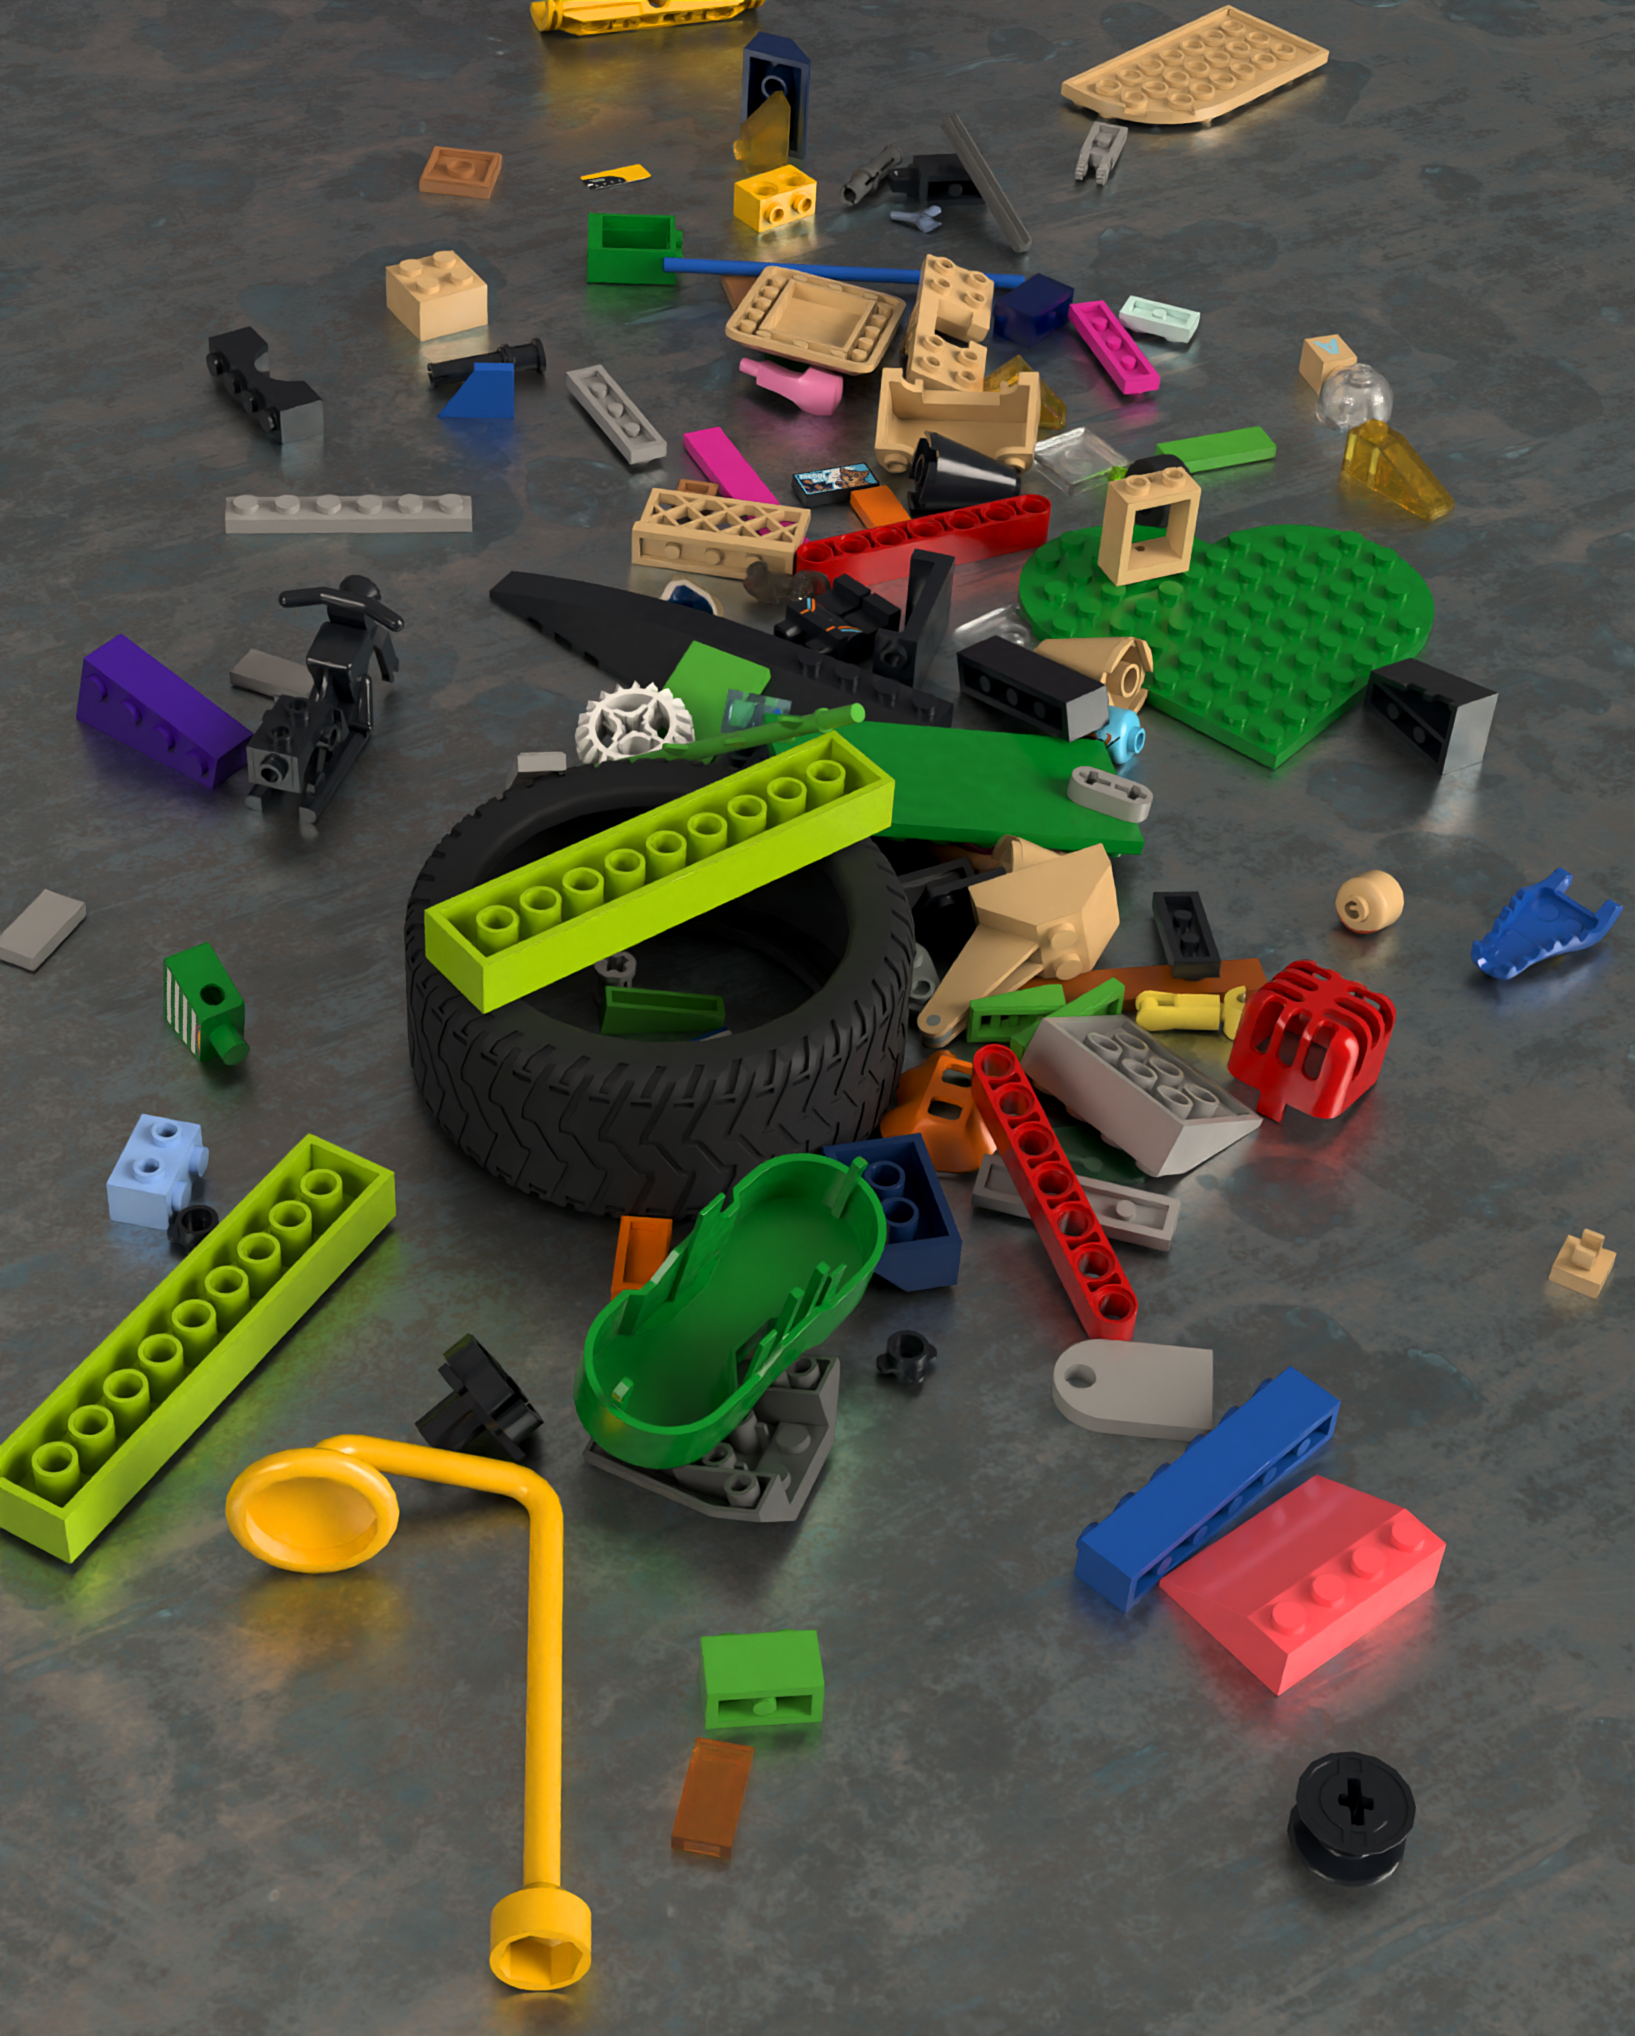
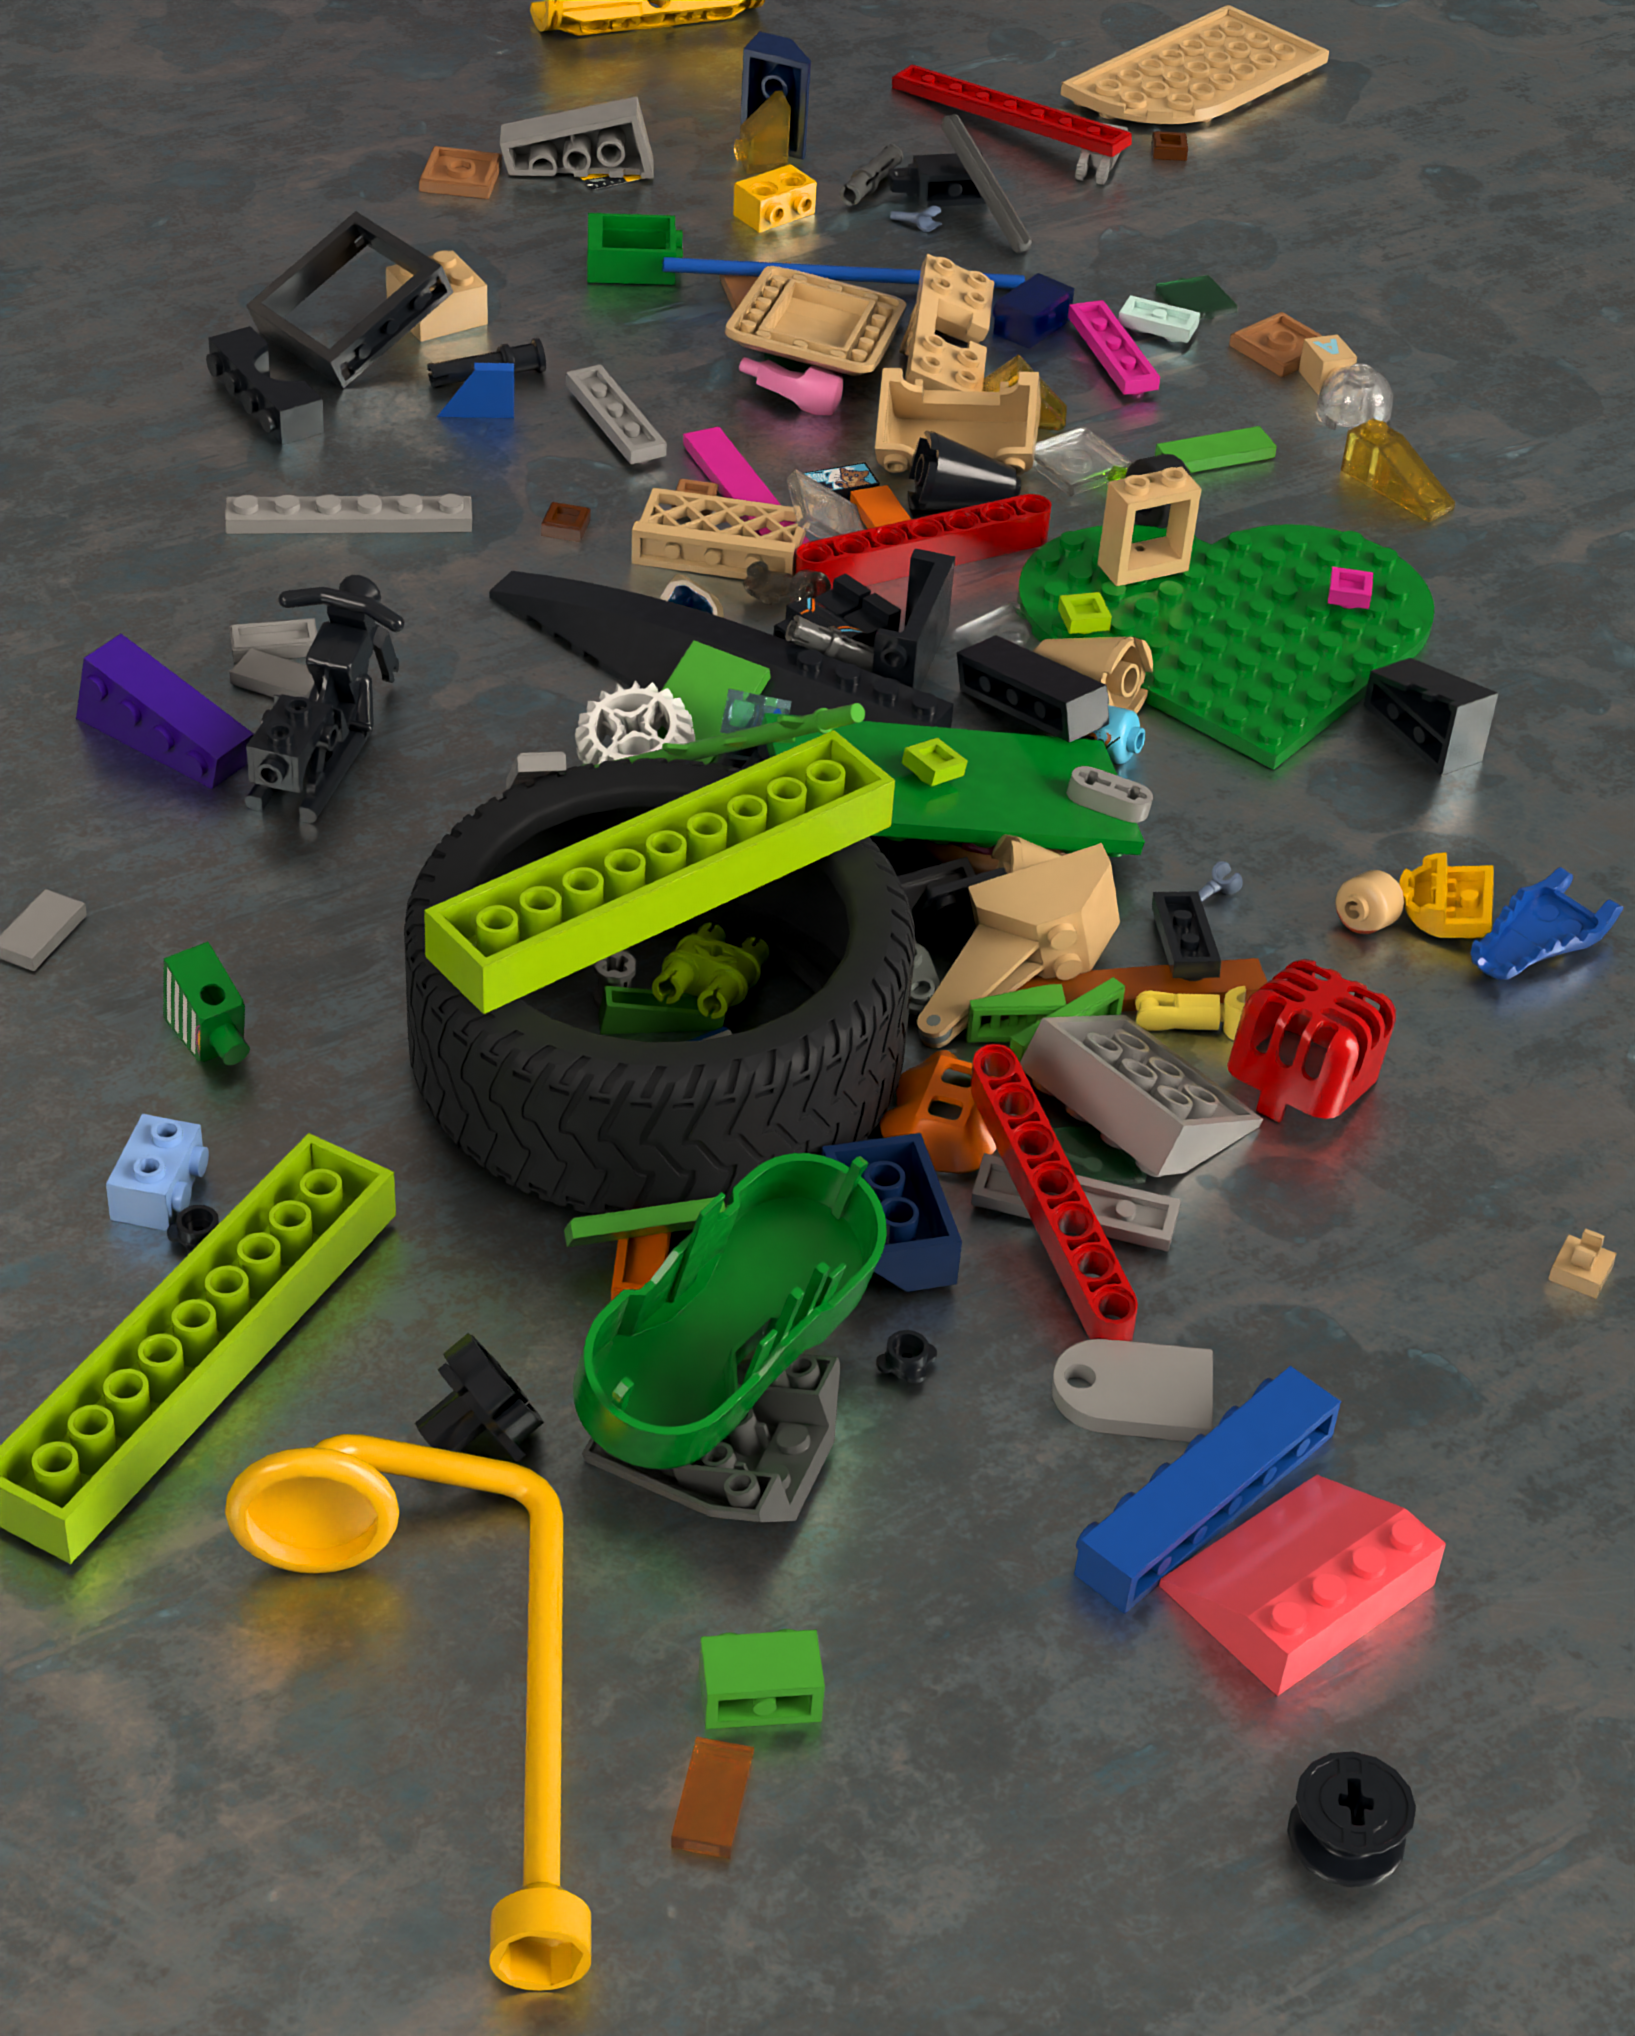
(277, 638): none -> light grey tile
(376, 331): none -> black window
(566, 522): none -> reddish brown tile
(580, 142): none -> light grey wedge
(634, 1222): none -> bright green tile
(711, 970): none -> lime pin
(821, 509): none -> clear tile
(829, 642): none -> dark grey pin
(934, 762): none -> lime plate
(1012, 110): none -> red tile
(1084, 613): none -> lime plate
(1169, 146): none -> reddish brown tile
(1198, 295): none -> clear green piece
(1216, 884): none -> sand blue hand
(1274, 343): none -> medium nougat tile
(1350, 588): none -> dark pink plate
(1449, 898): none -> yellow slope

